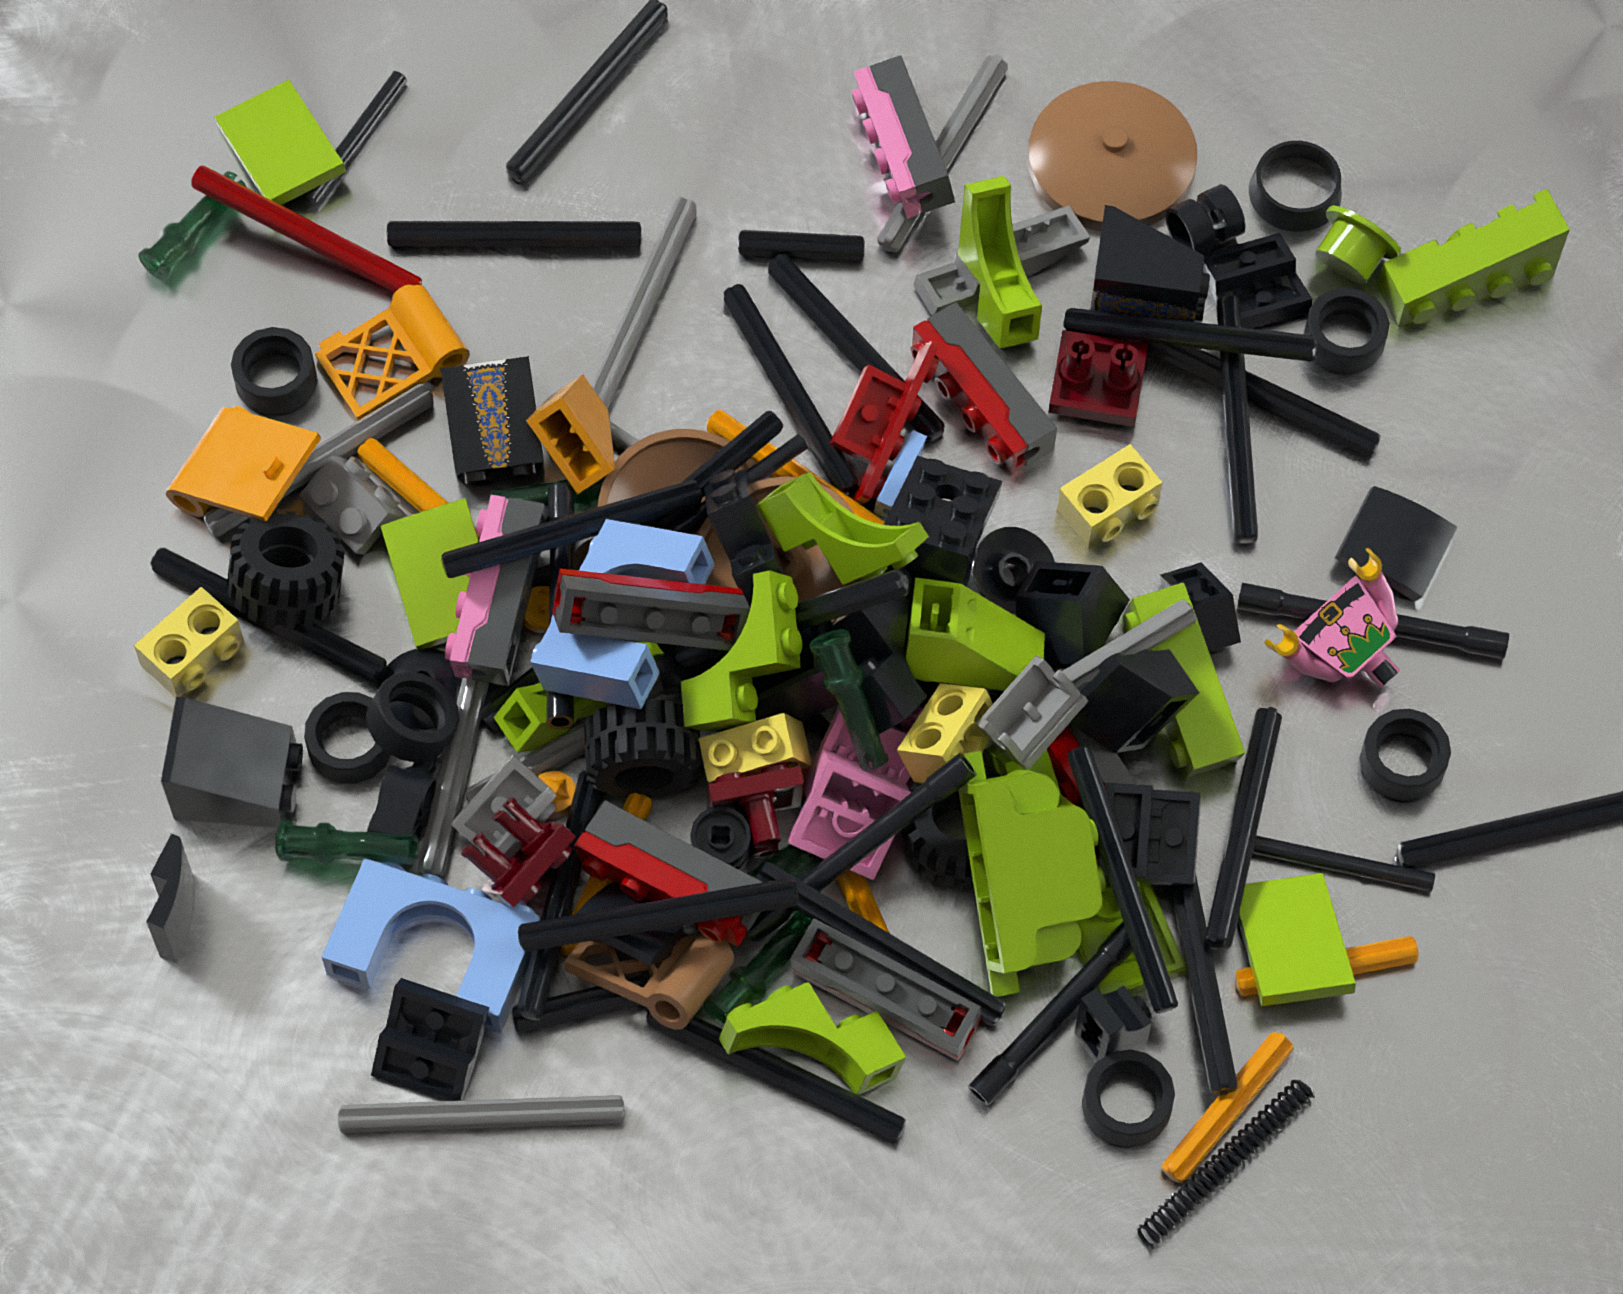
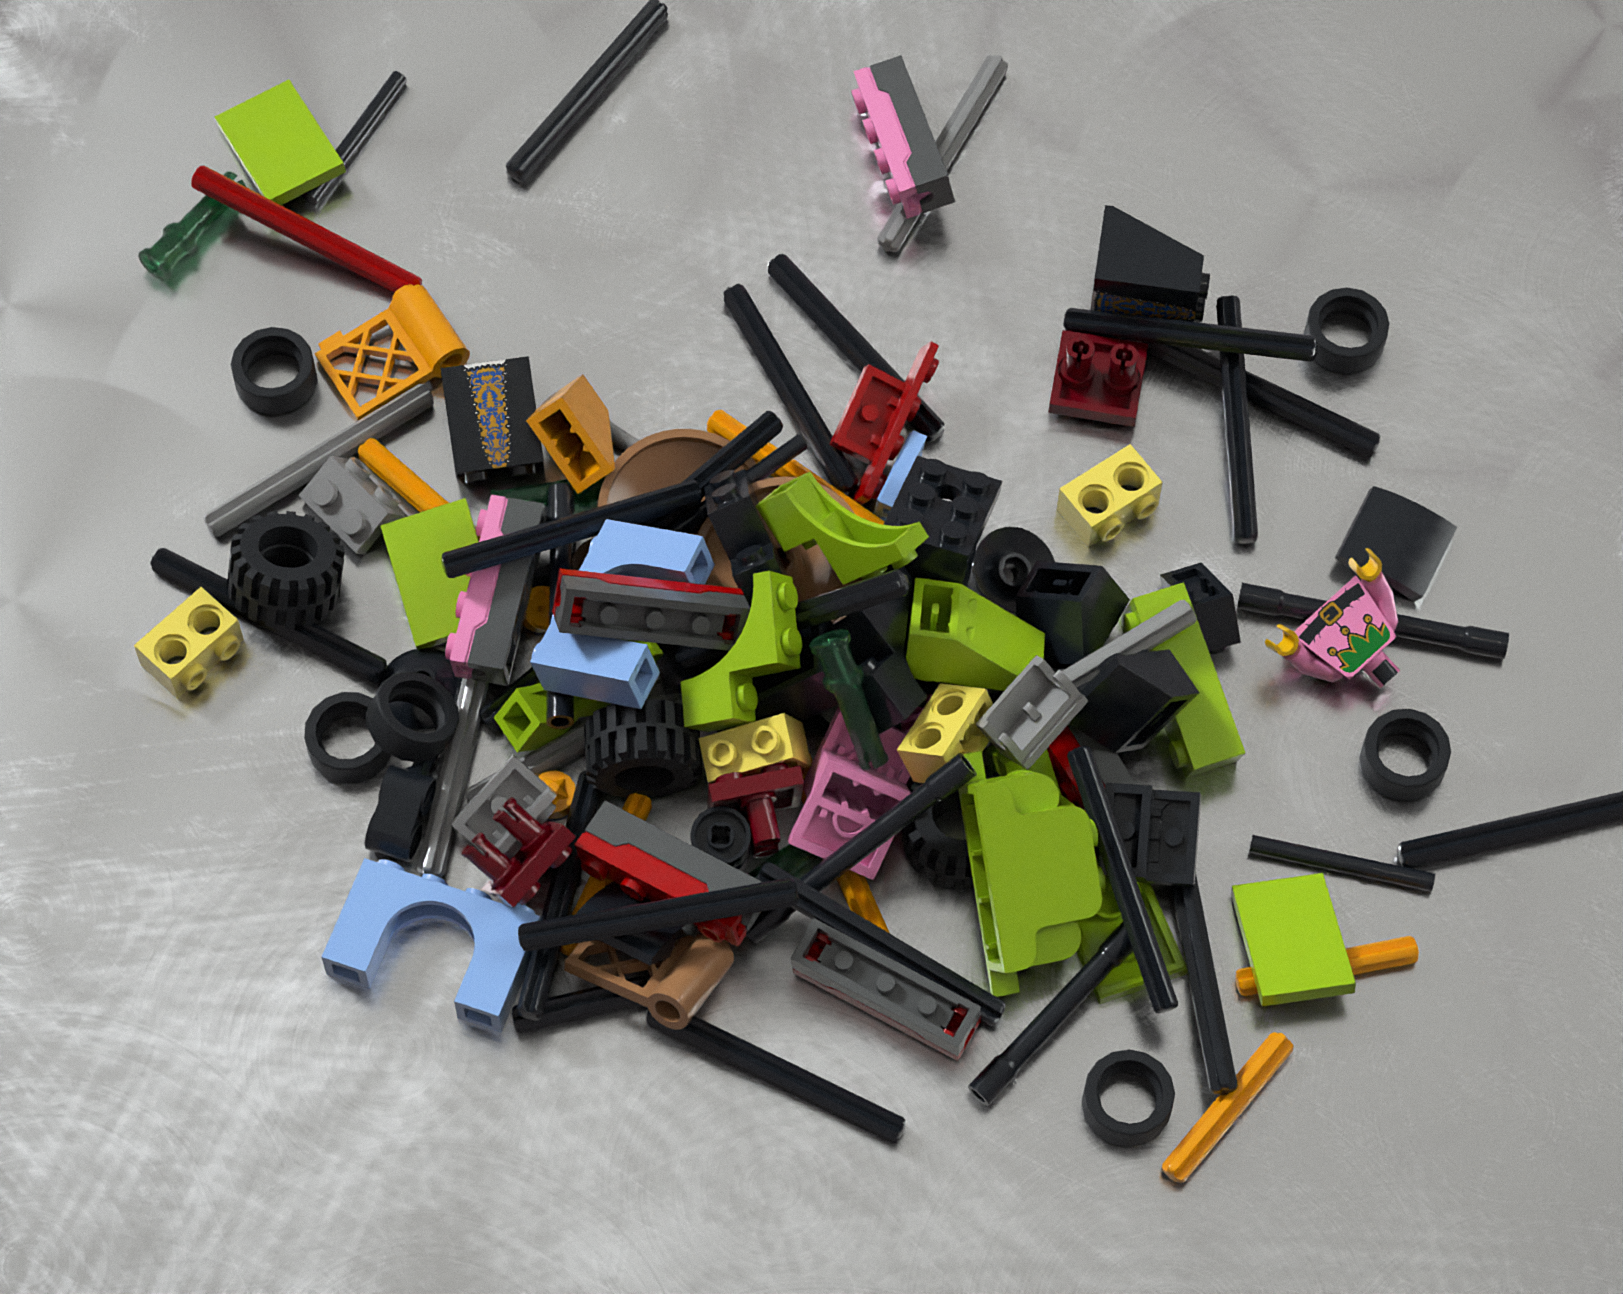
(174, 909): black slope -> none
(229, 766): black slope -> none
(242, 465): light orange door -> none
(326, 844): clear green pin -> none
(430, 1041): black slope -> none
(481, 1114): light grey axle -> none
(515, 233): black axle -> none
(643, 299): light grey axle -> none
(749, 982): clear green pin -> none
(795, 1019): lime arch -> none
(801, 245): black axle -> none
(985, 390): piece -> none
(989, 250): lime arch -> none
(1038, 242): light grey slope -> none
(1112, 149): medium nougat dish -> none
(1112, 1022): black arch -> none
(1209, 219): black wheel -> none
(1228, 1166): black piece -> none
(1243, 829): black axle -> none
(1262, 278): black slope -> none
(1287, 217): black tyre -> none
(1354, 245): lime piece -> none
(1476, 262): lime wedge -> none

